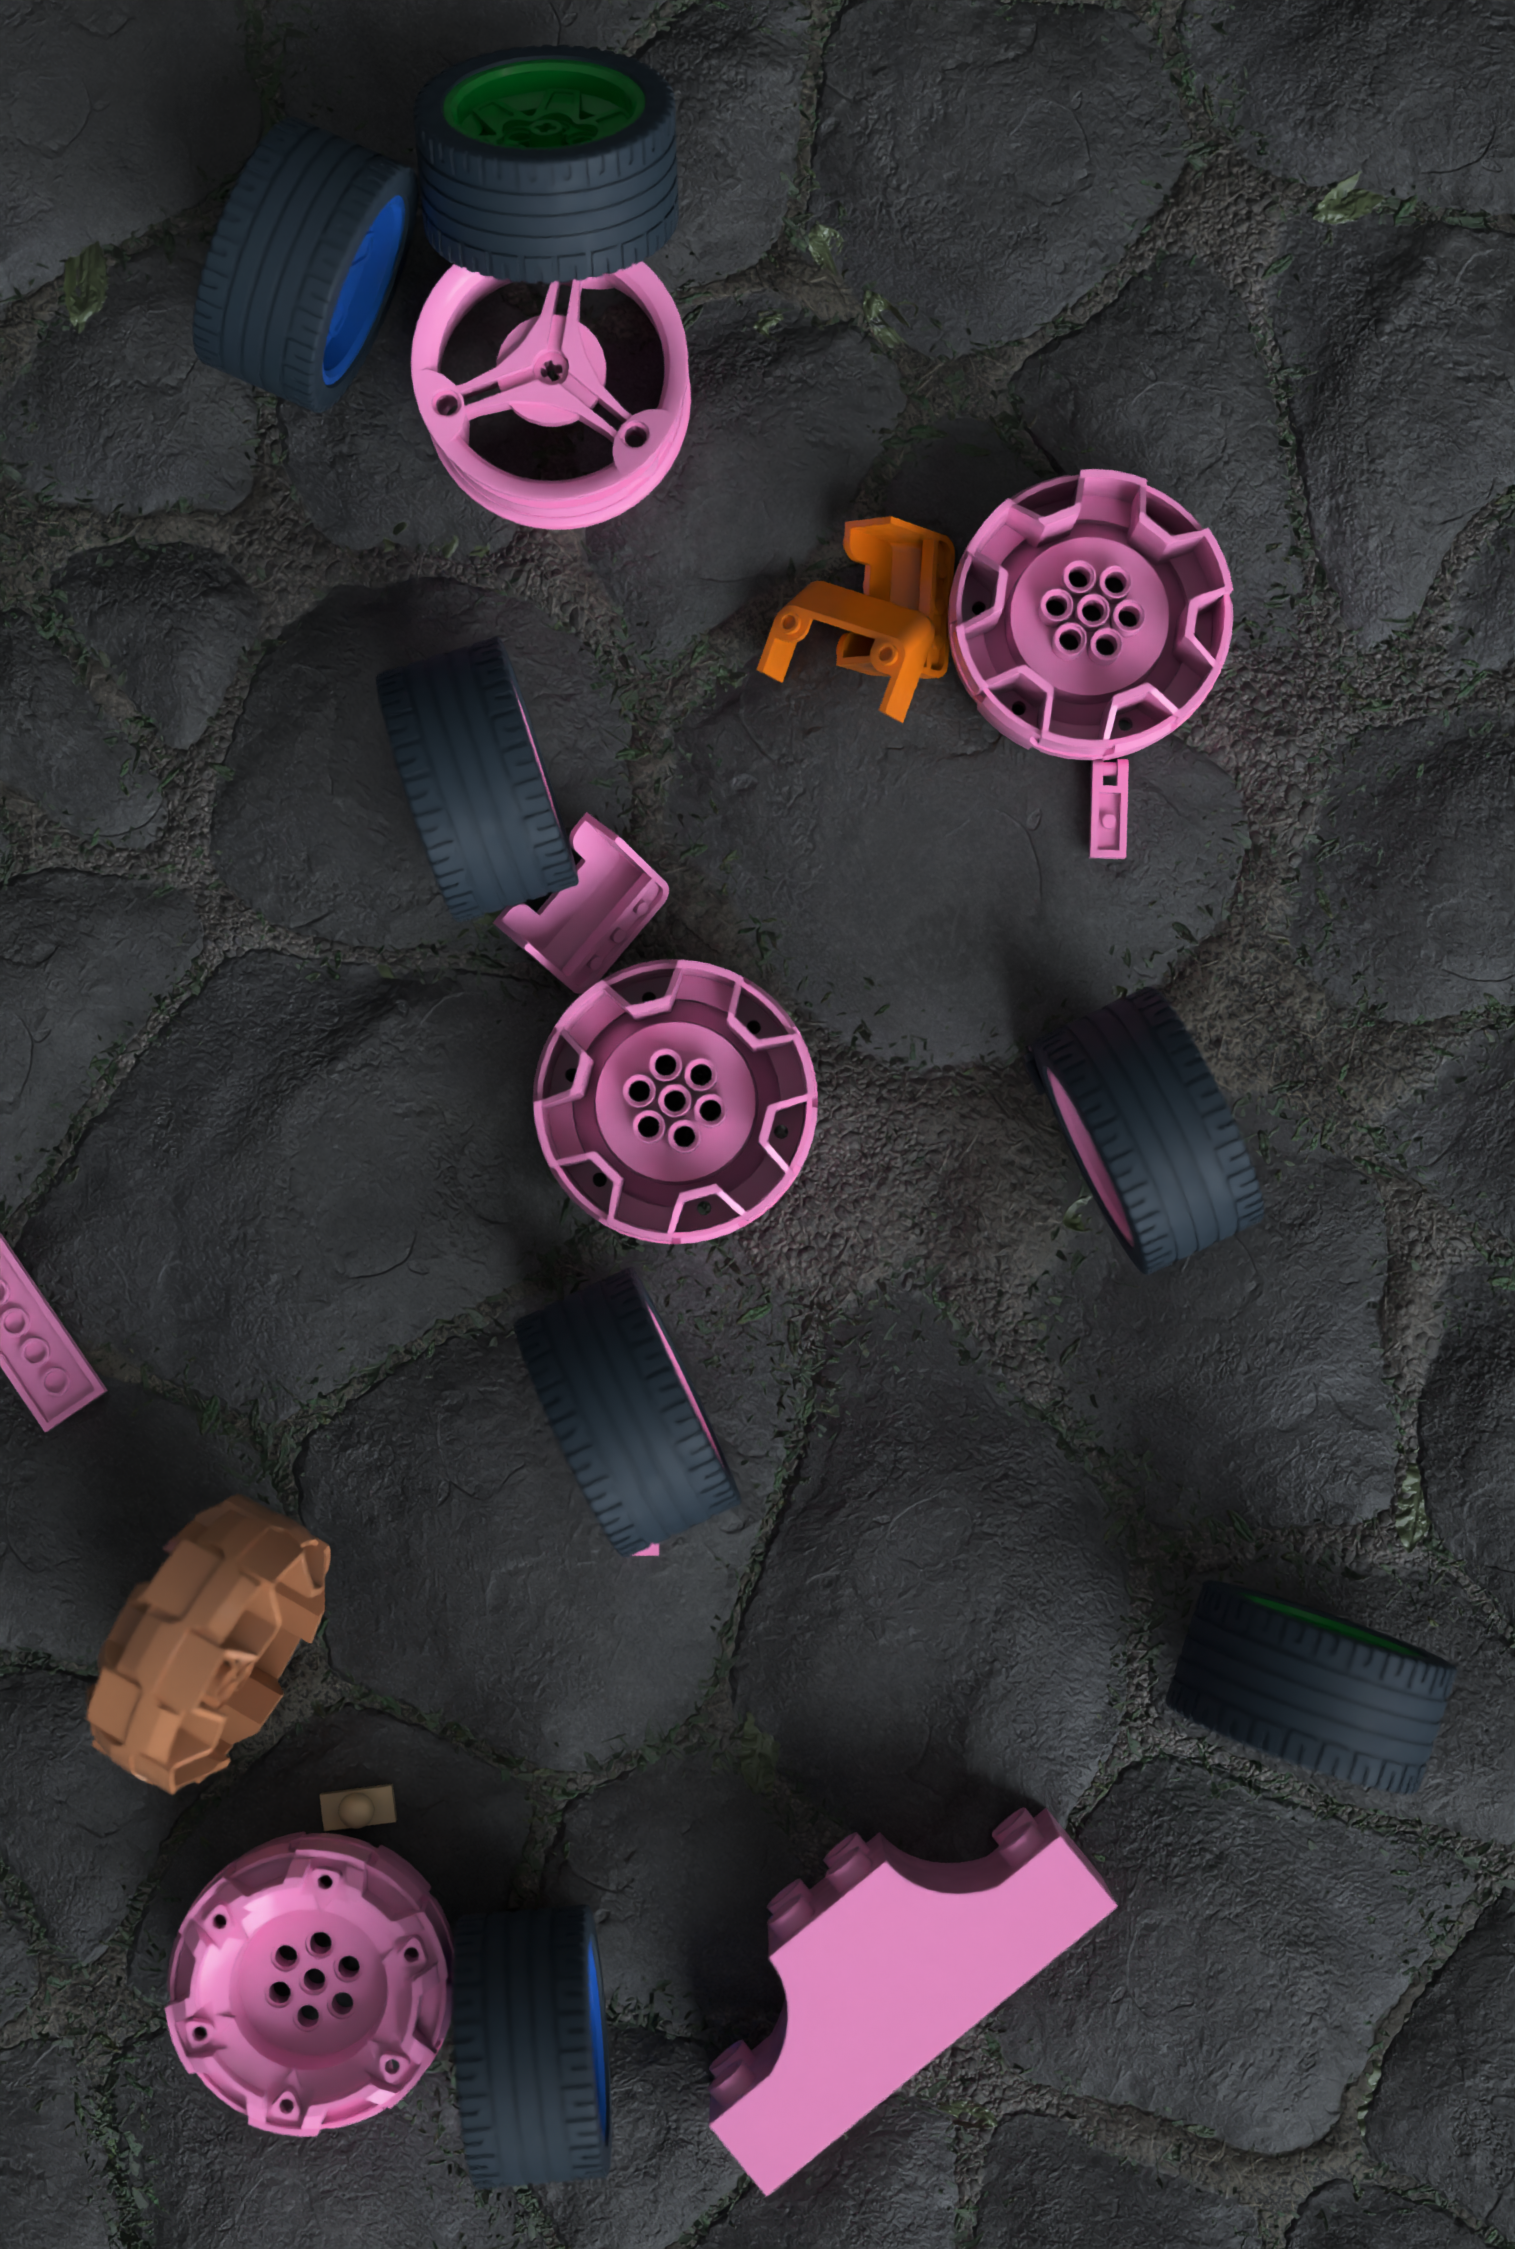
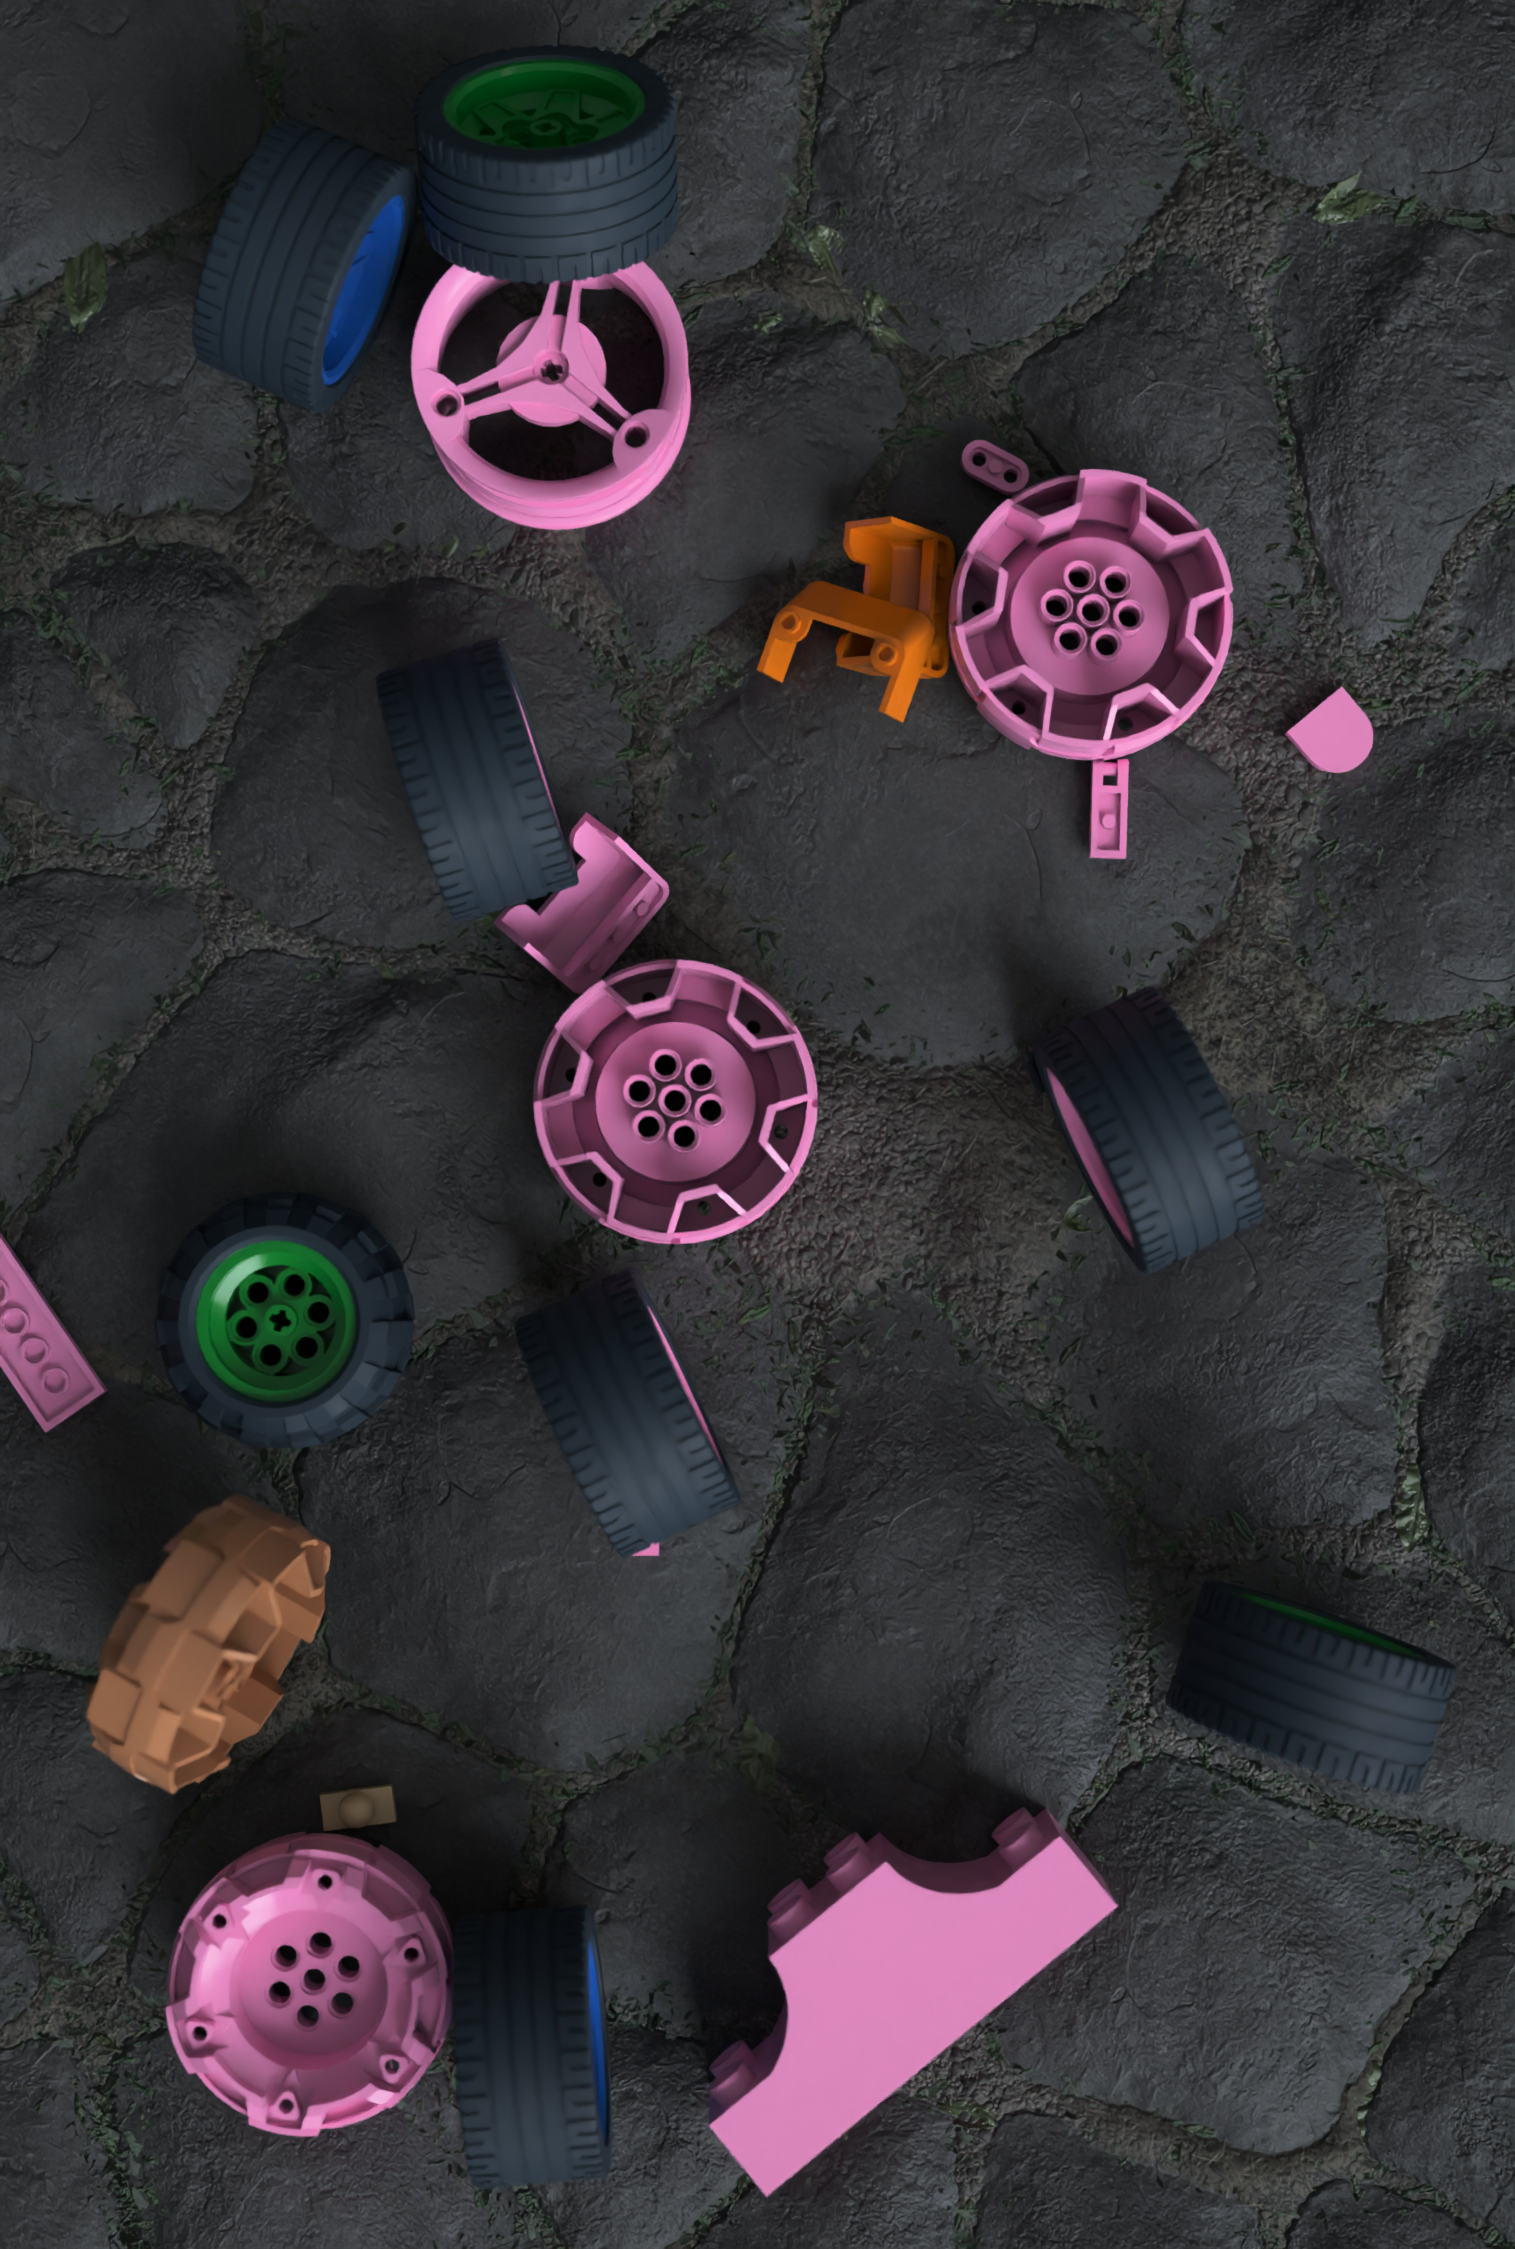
(210, 1293): none -> black wheel
(996, 466): none -> bright pink plate
(1334, 734): none -> bright pink tile

